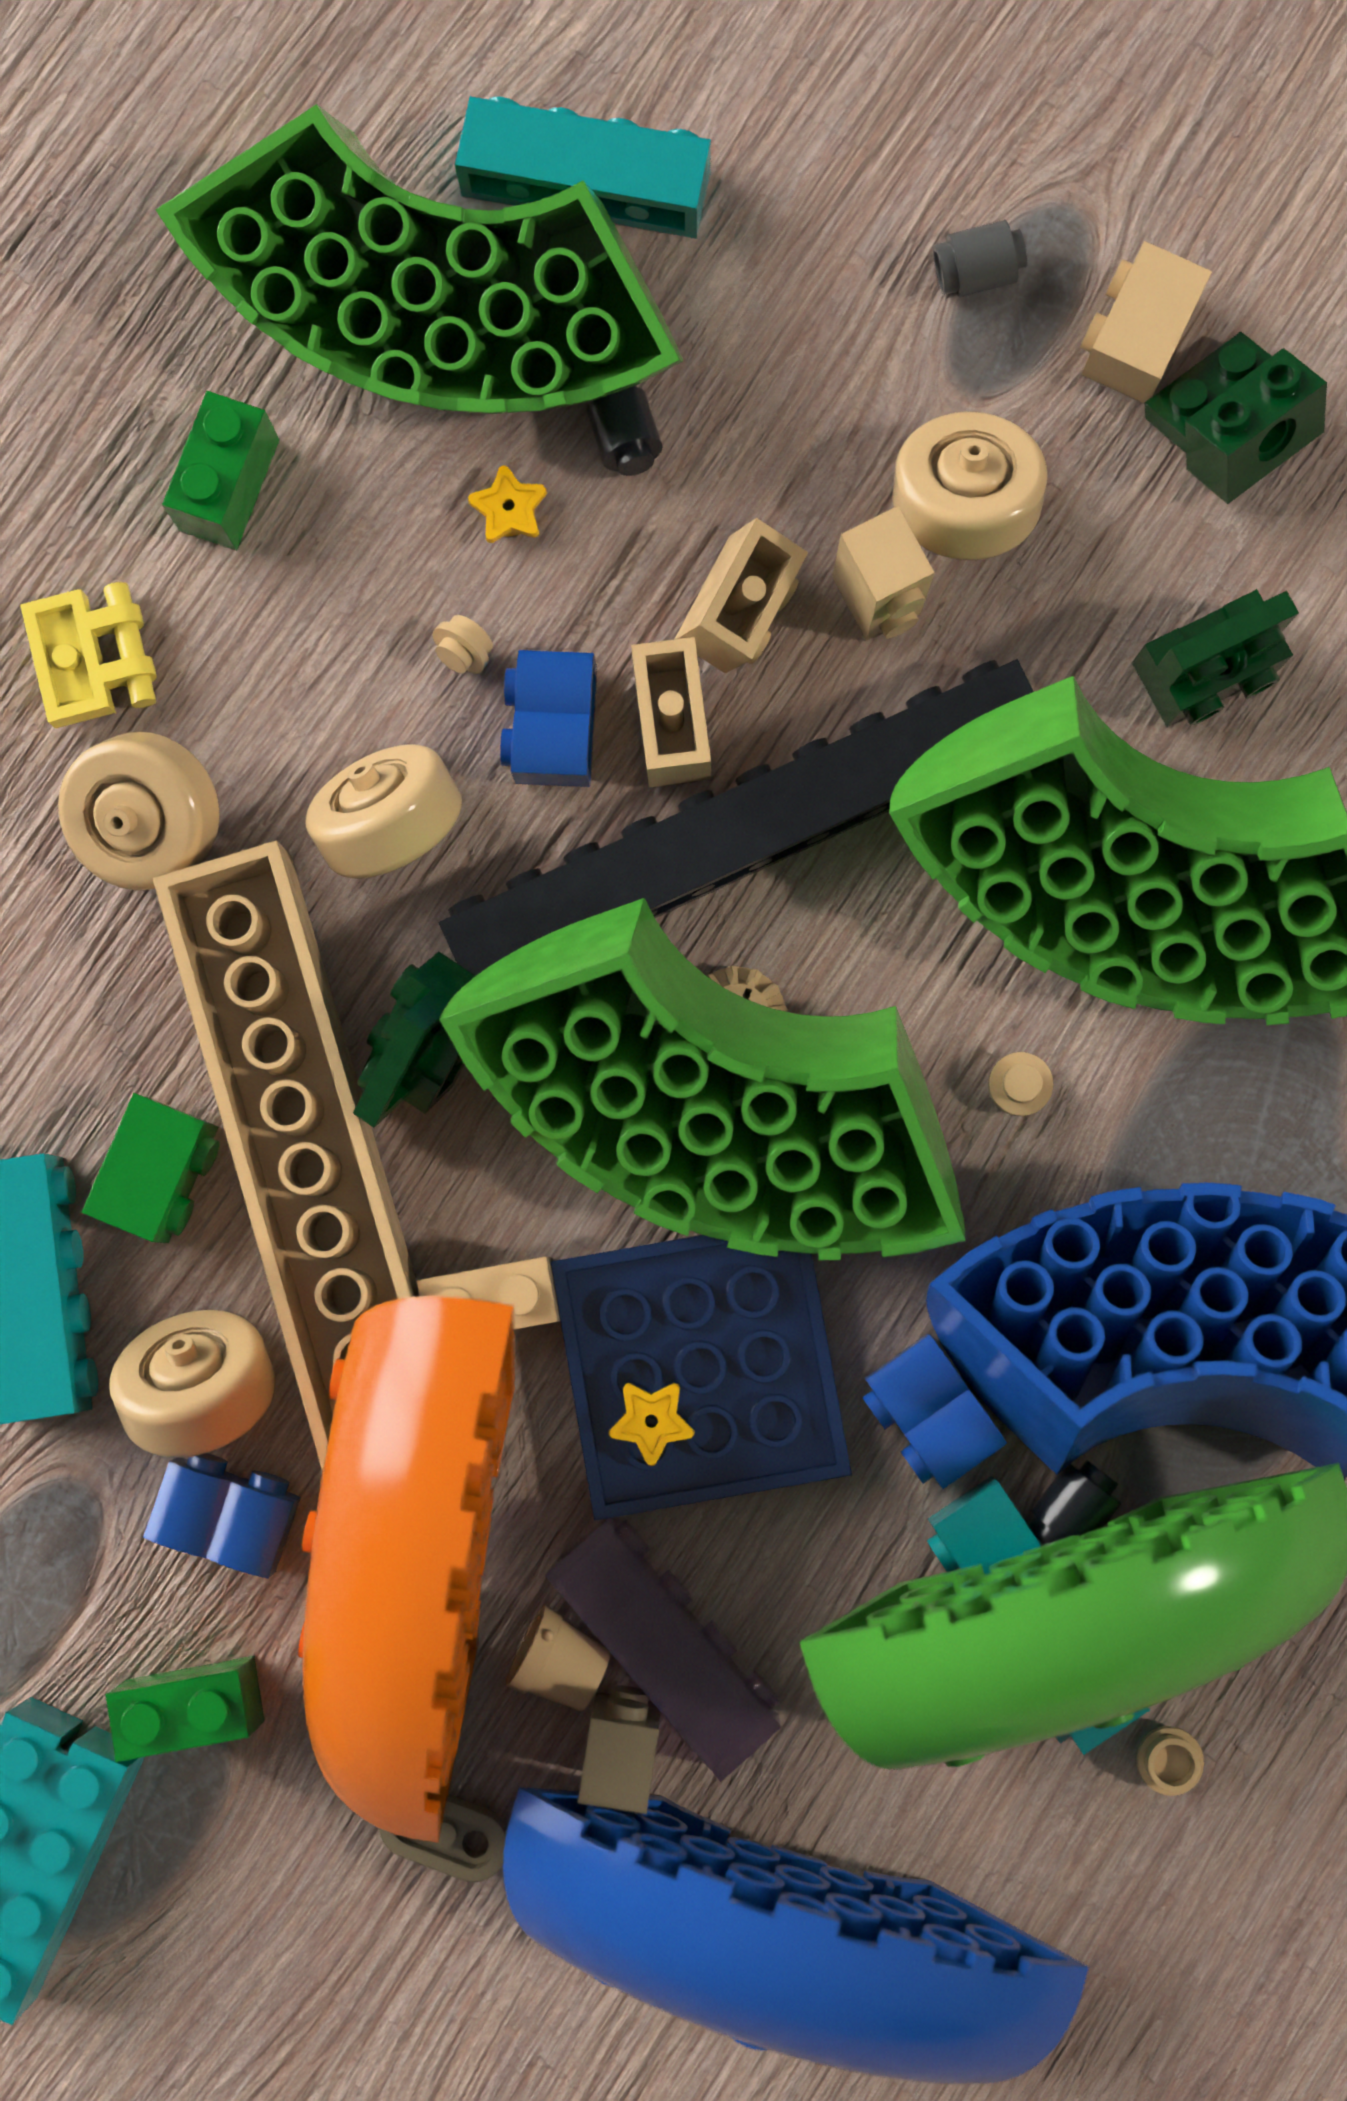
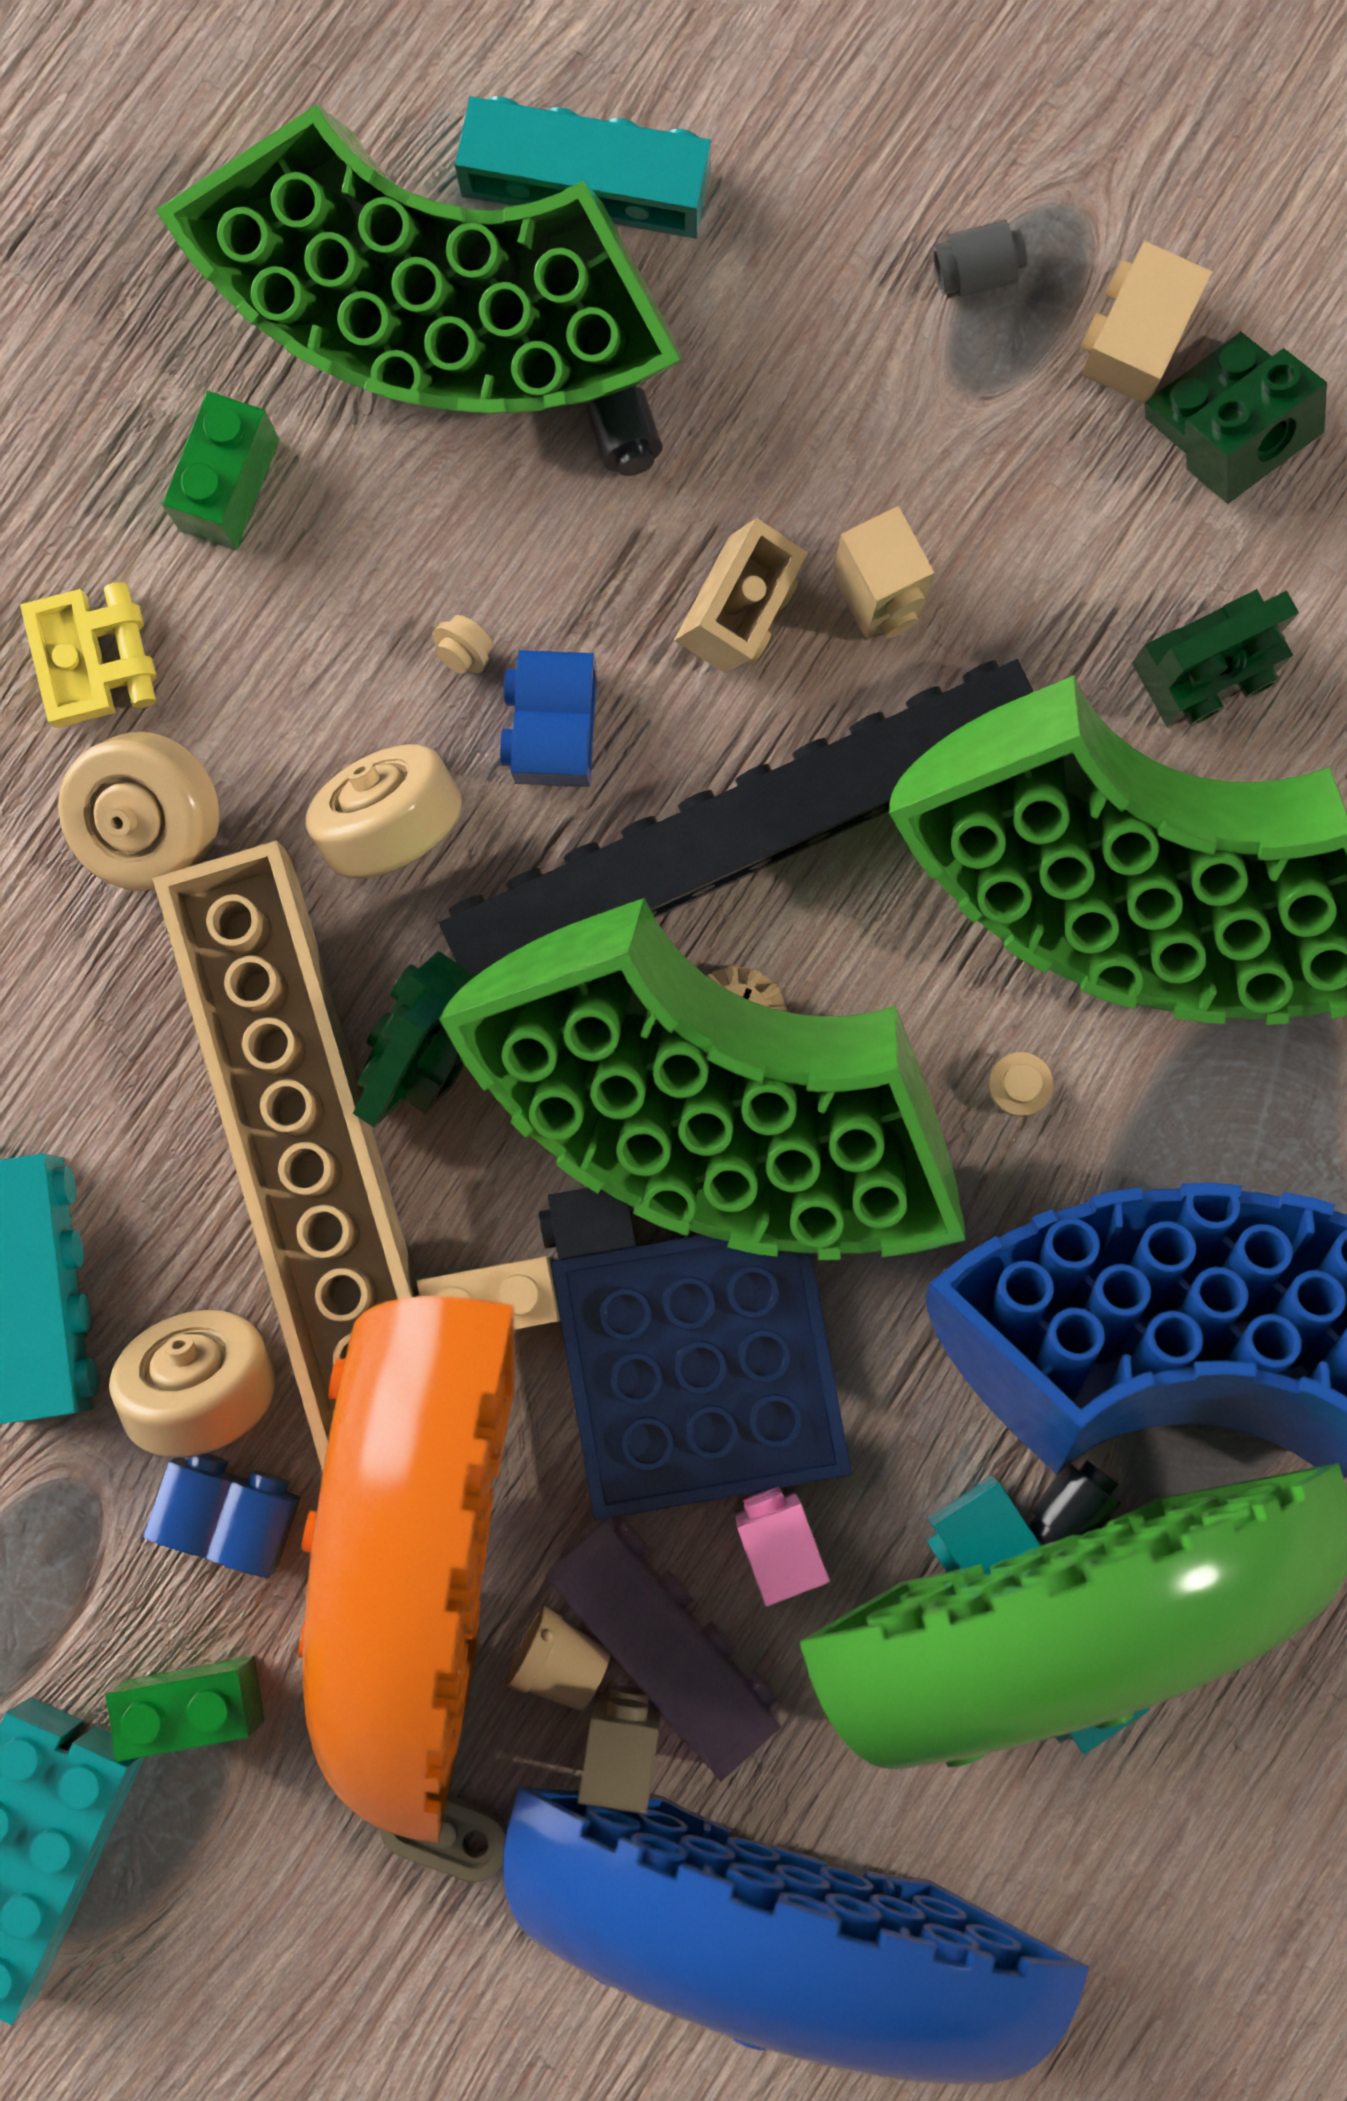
(152, 1170): green brick -> none
(513, 522): yellow plate -> none
(586, 1223): none -> black brick
(632, 1424): yellow plate -> none
(671, 712): tan brick -> none
(779, 1545): none -> bright pink brick
(934, 1412): blue brick -> none
(970, 485): tan wheel -> none
(1169, 1760): tan plate -> none

